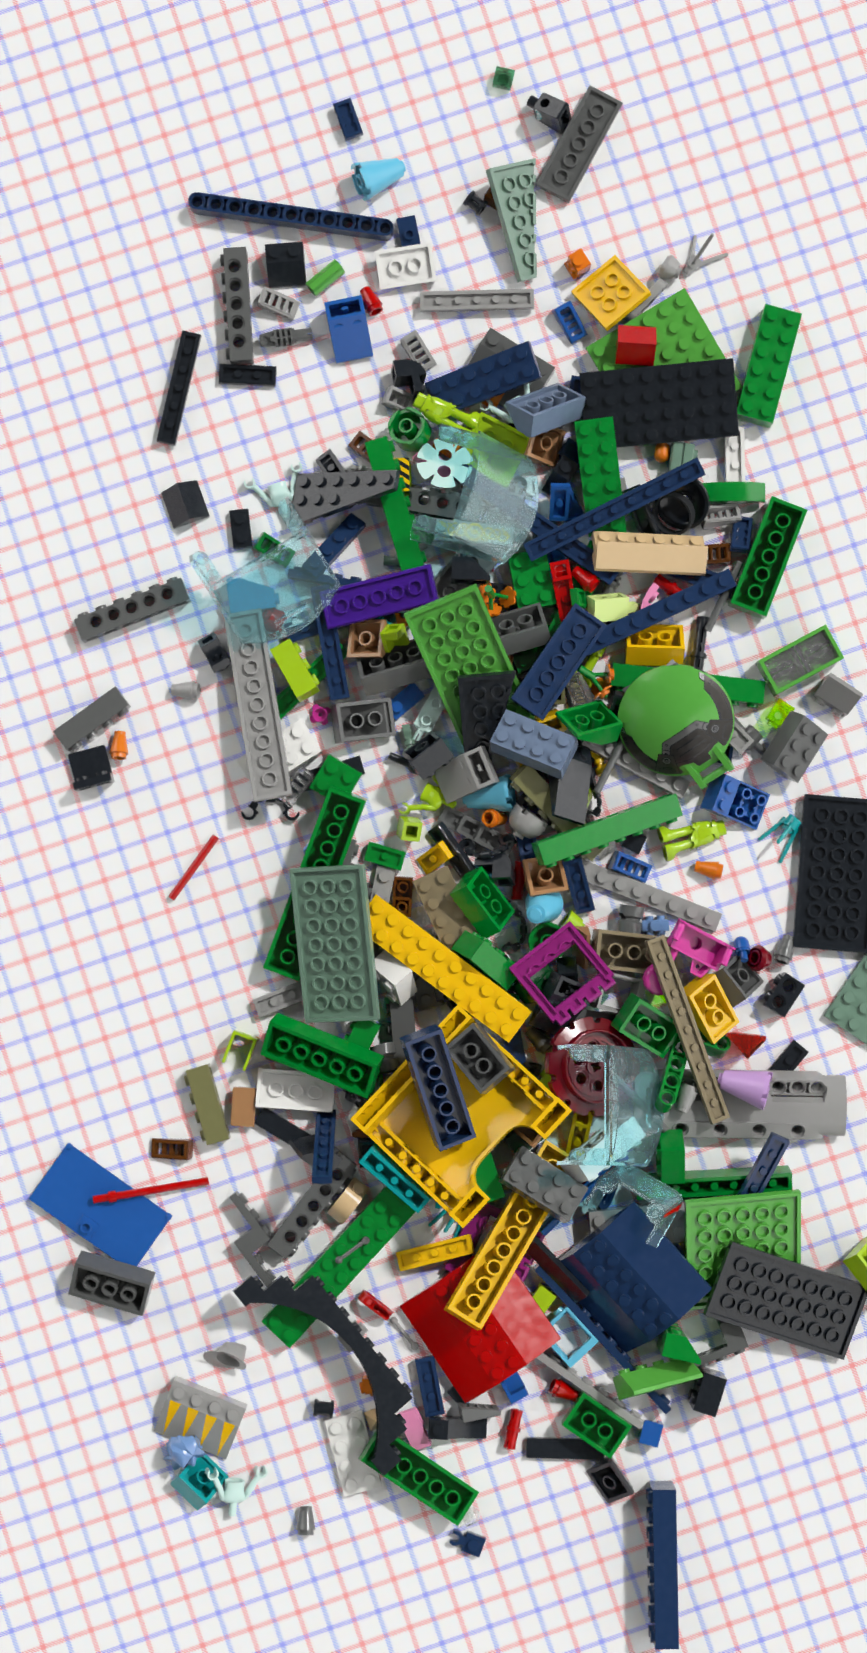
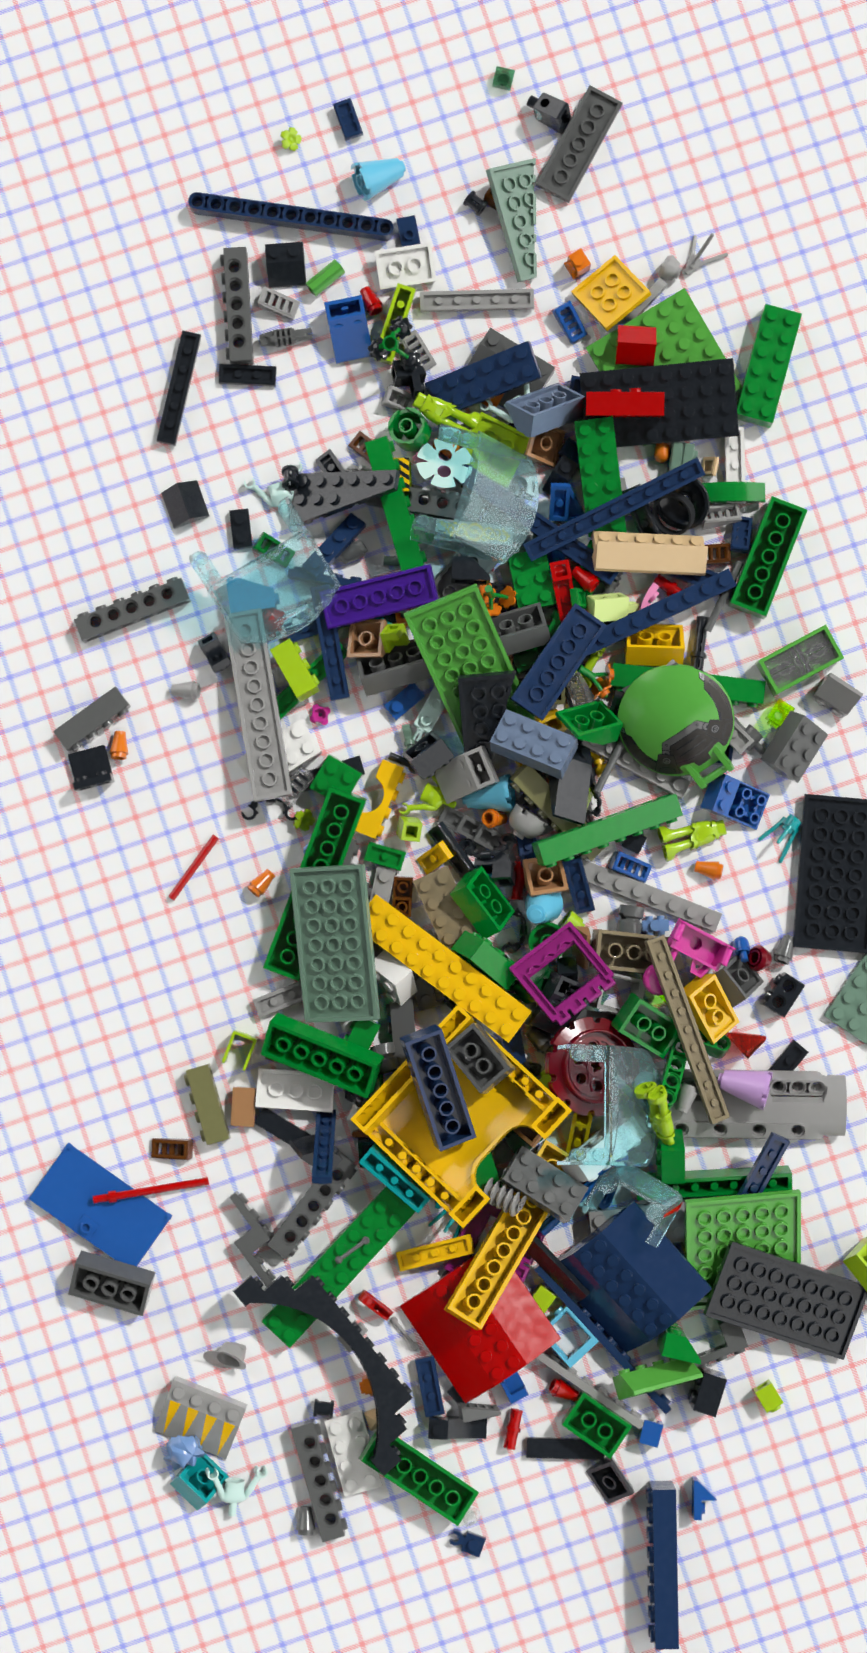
(260, 884): none -> orange cone
(290, 138): none -> lime plant
(290, 477): none -> black bush
(304, 819): none -> lime plant
(328, 1529): none -> dark grey brick
(348, 1200): tan brick -> none
(354, 551): none -> dark grey cone
(362, 720): dark grey slope -> none
(382, 347): none -> black plant
(389, 776): none -> yellow arch
(399, 306): none -> lime brick
(415, 1432): bright pink slope -> none
(504, 1199): none -> light grey piece
(625, 403): none -> red brick
(659, 1115): none -> lime piece
(699, 1494): none -> blue slope
(710, 465): none -> tan slope
(768, 1396): none -> lime brick

